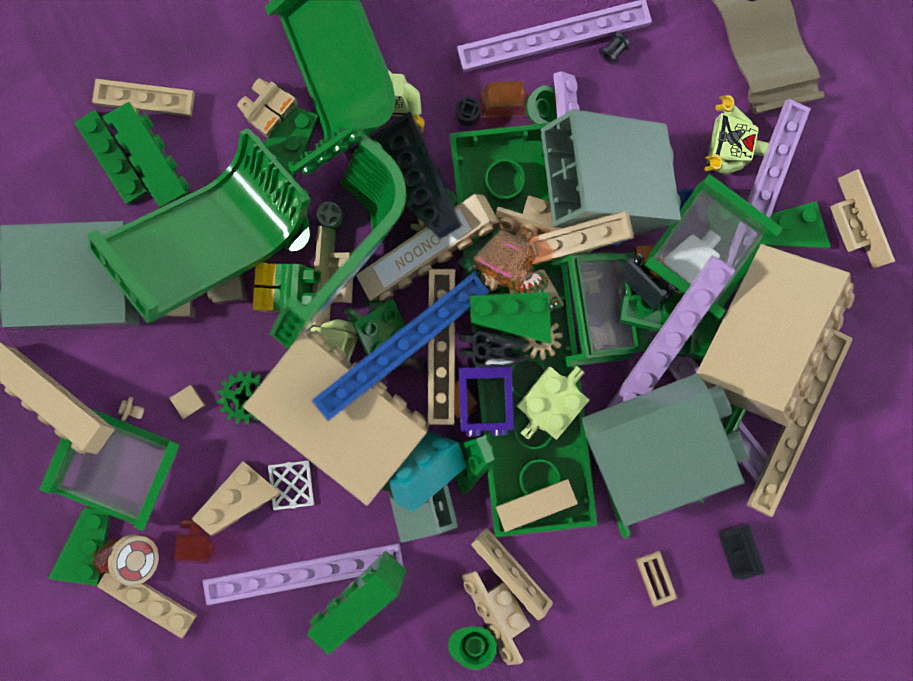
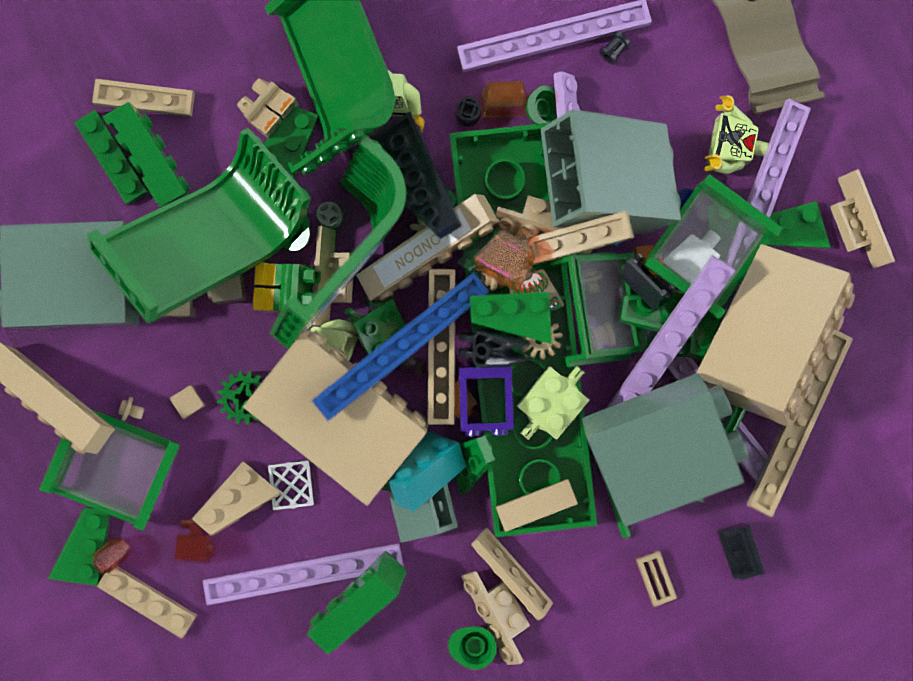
(133, 560): tile -> none

